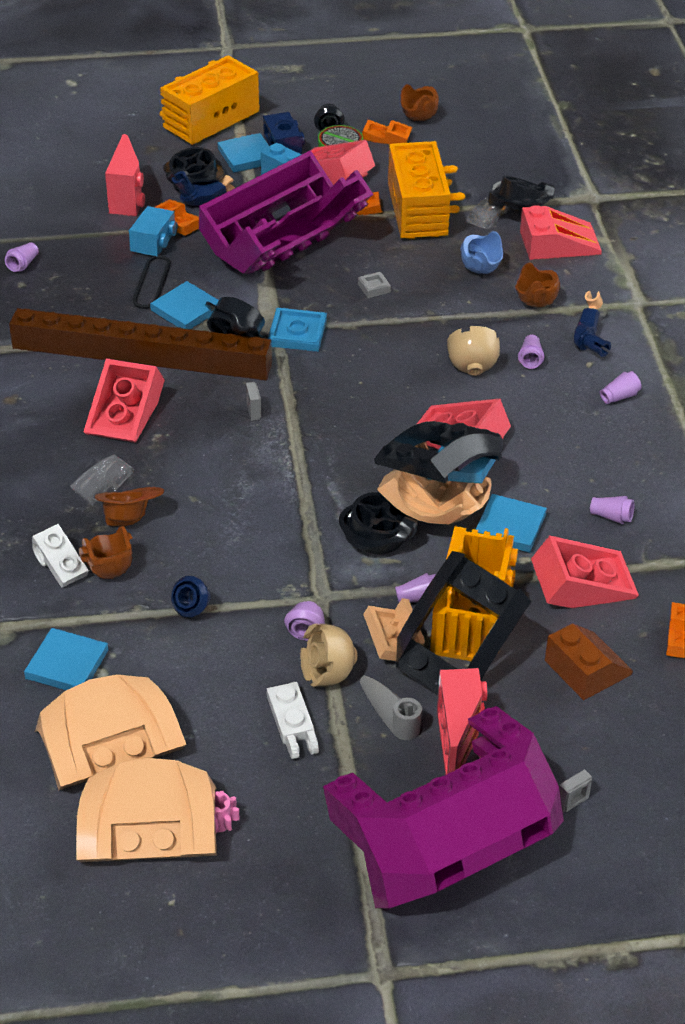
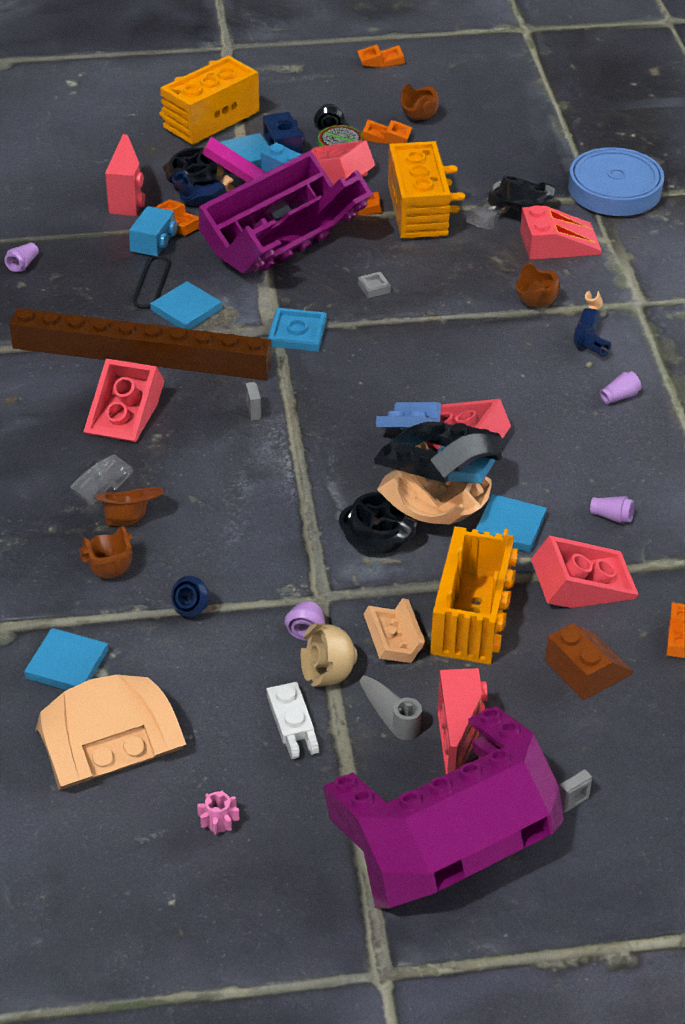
(60, 556): white plate -> none
(146, 812): light nougat piece -> none
(231, 160): none -> dark pink tile
(235, 317): black piece -> none
(374, 57): none -> orange slope
(409, 414): none -> medium blue bracket
(414, 589): lavender cone -> none
(473, 350): tan cylinder -> none
(480, 588): black wedge -> none
(482, 253): medium blue cap -> none
(531, 352): lavender cone -> none
(616, 181): none -> medium blue brick

